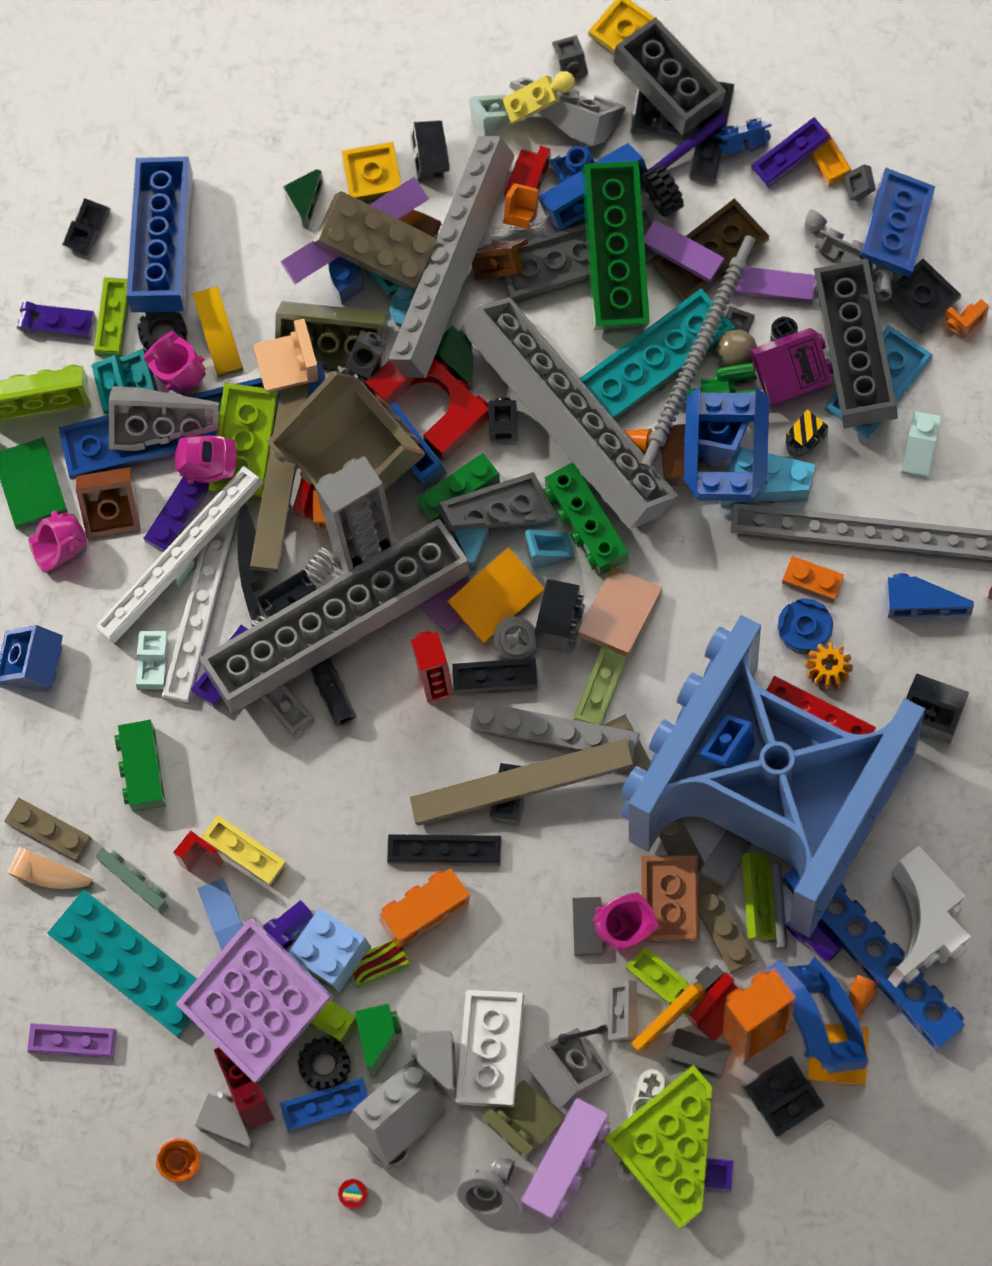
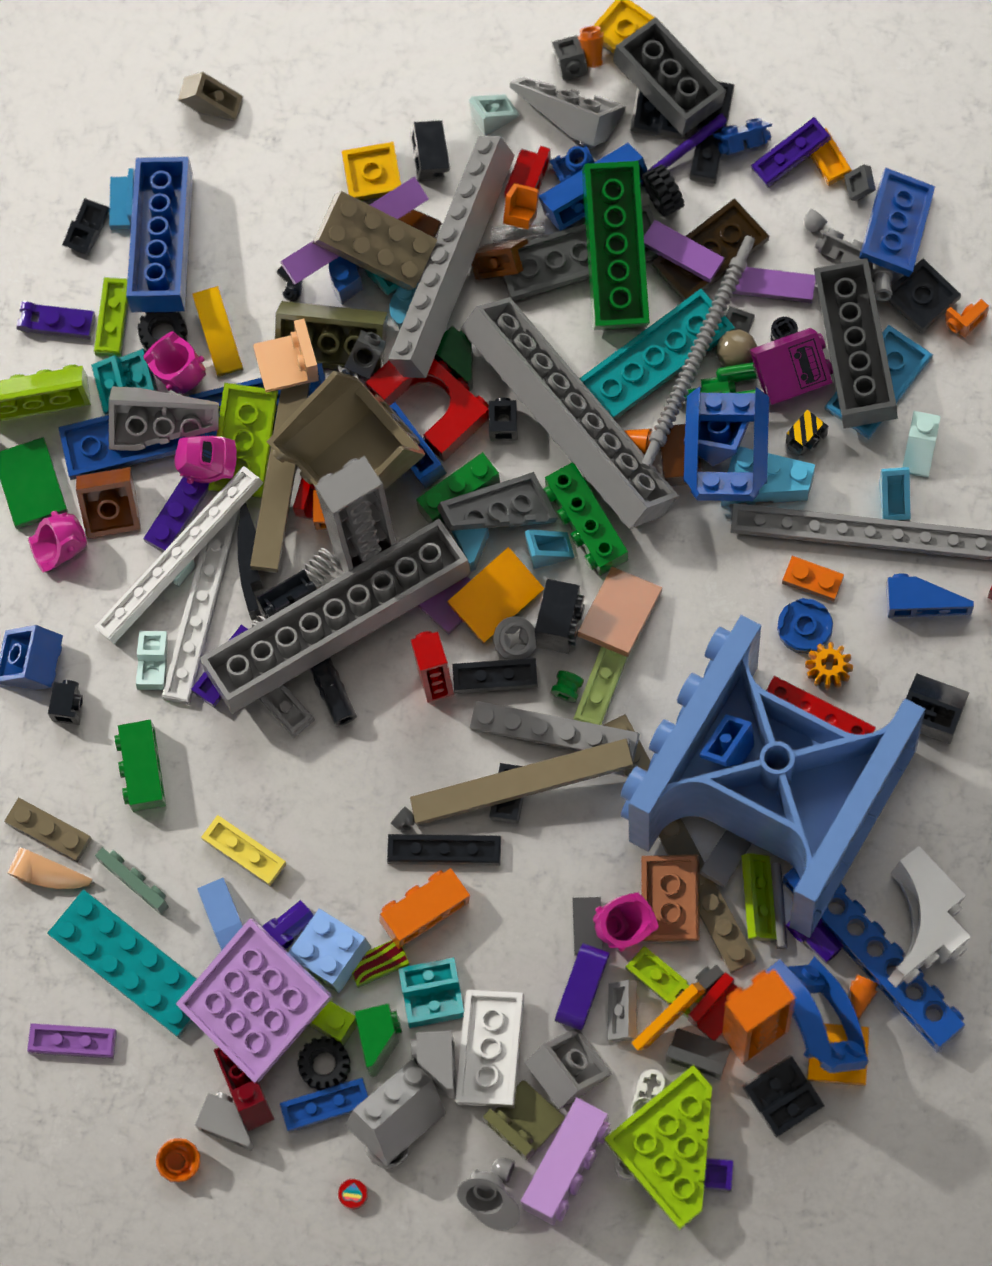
(65, 702): none -> black brick
(121, 201): none -> dark azure panel
(192, 849): red panel -> none
(209, 96): none -> dark tan slope
(292, 292): none -> black arm
(304, 194): dark green slope -> none
(403, 820): none -> dark grey hinge
(431, 992): none -> teal slope
(537, 96): light yellow plate -> none
(564, 1038): black hinge -> none
(567, 686): none -> green wheel
(582, 986): none -> dark purple beam
(592, 44): none -> orange cone
(895, 493): none -> medium azure slope

